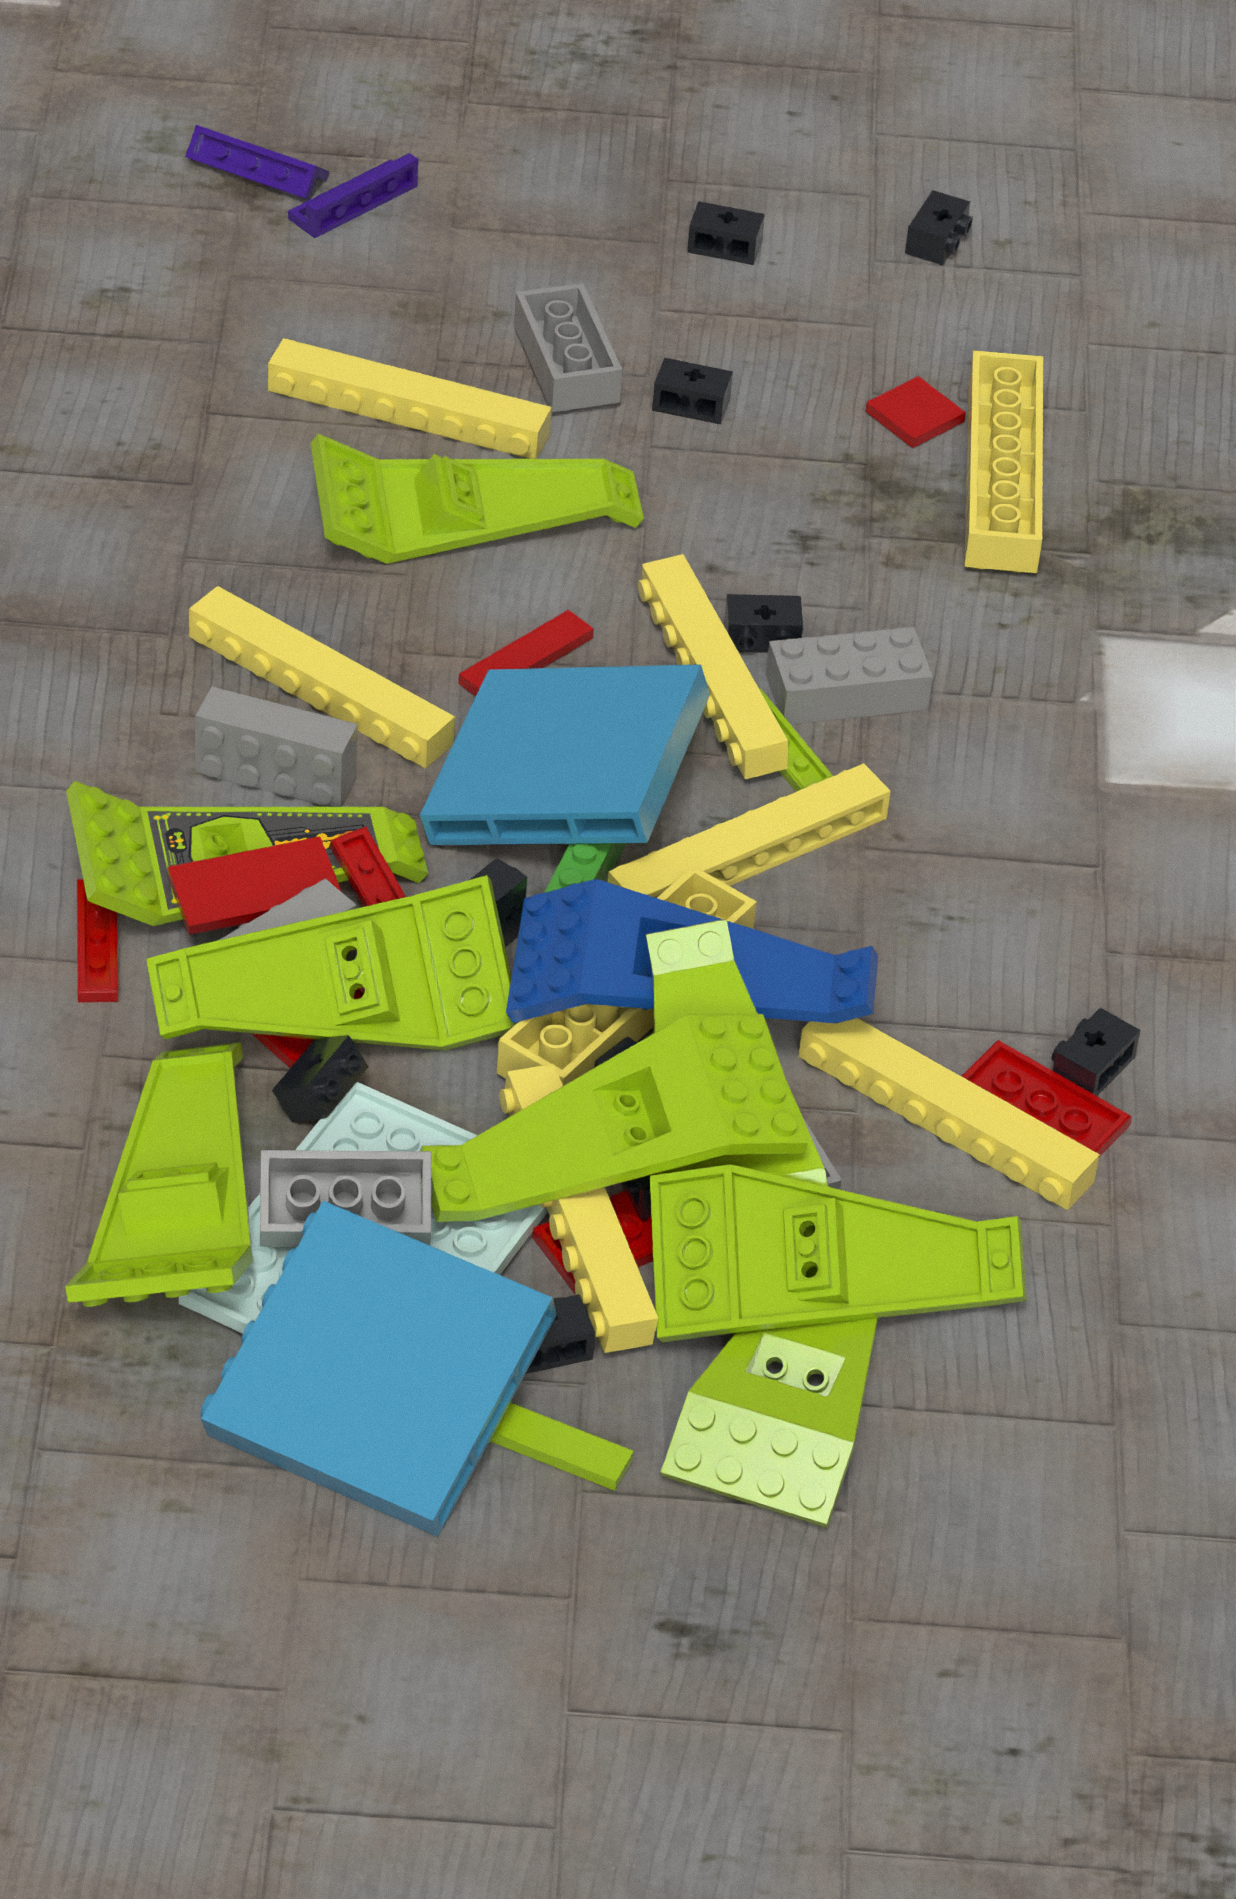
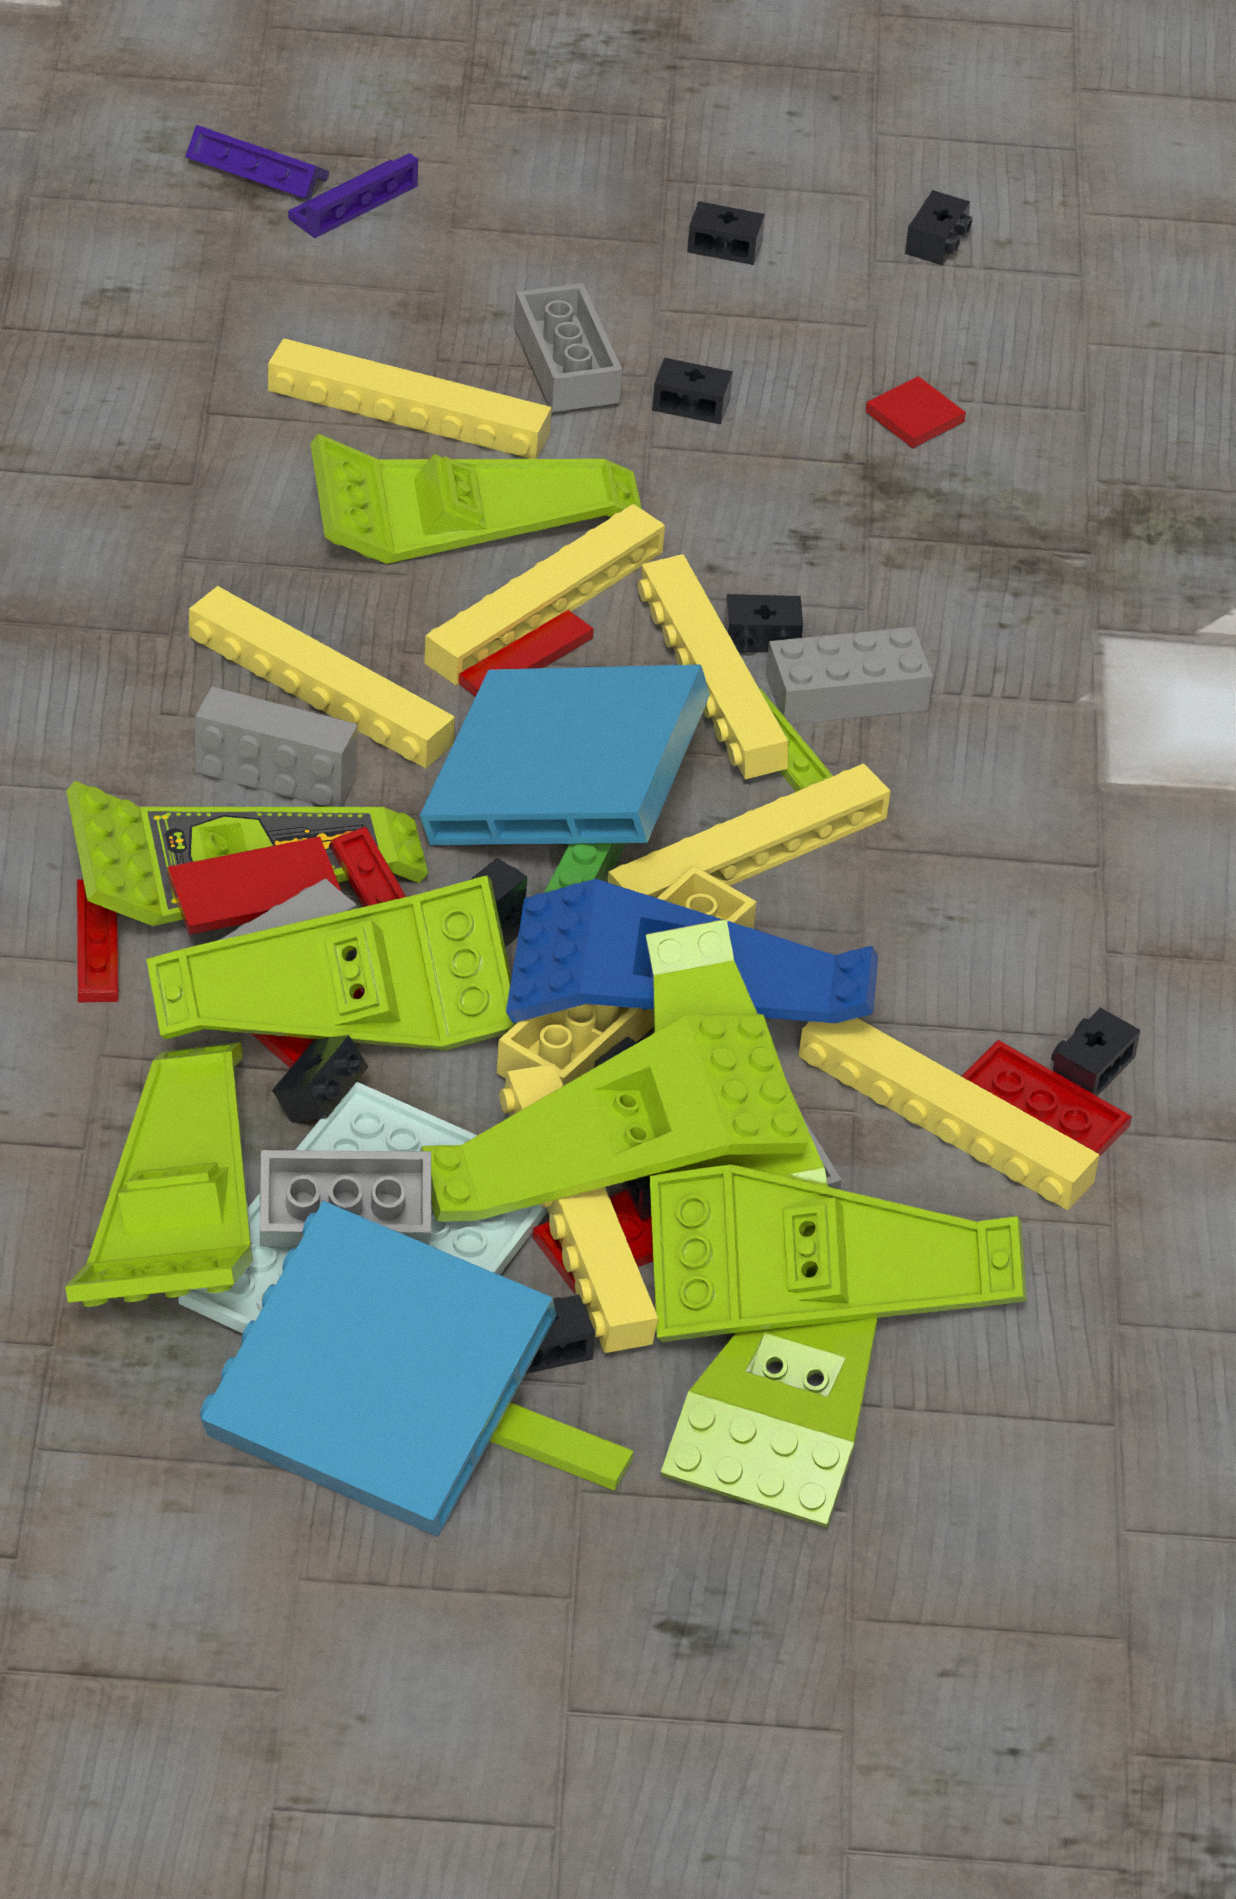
(545, 591): none -> light yellow brick
(1004, 462): light yellow brick -> none

